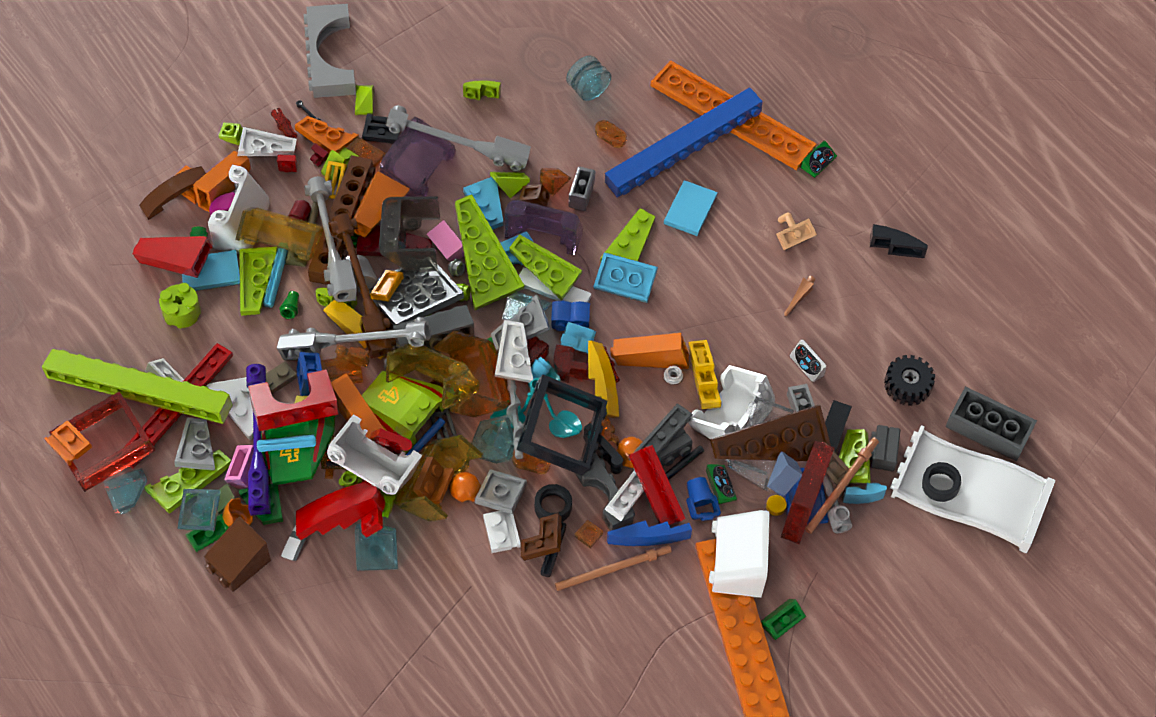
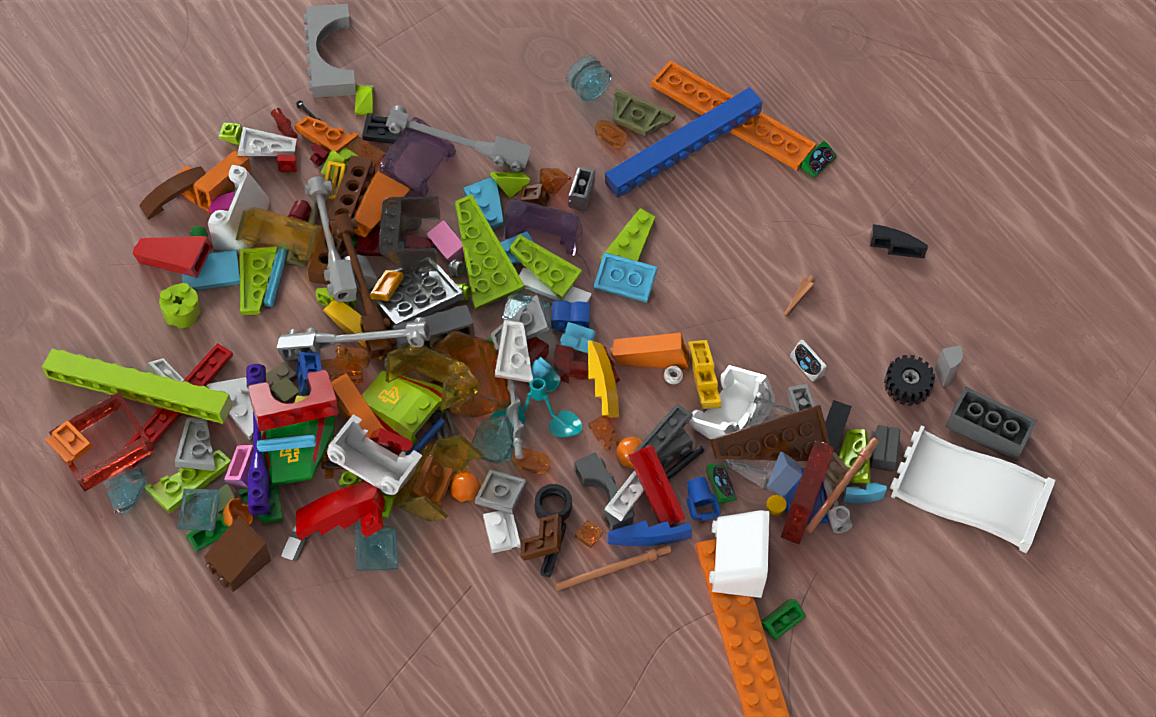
(284, 390): none -> olive slope
(289, 307): green cone -> none
(476, 89): lime slope -> none
(576, 396): black window -> none
(607, 452): black plate -> none
(639, 114): none -> olive wing
(690, 208): medium azure tile -> none
(796, 232): light nougat plate -> none
(946, 469): black tyre -> none
(948, 364): none -> light grey brick

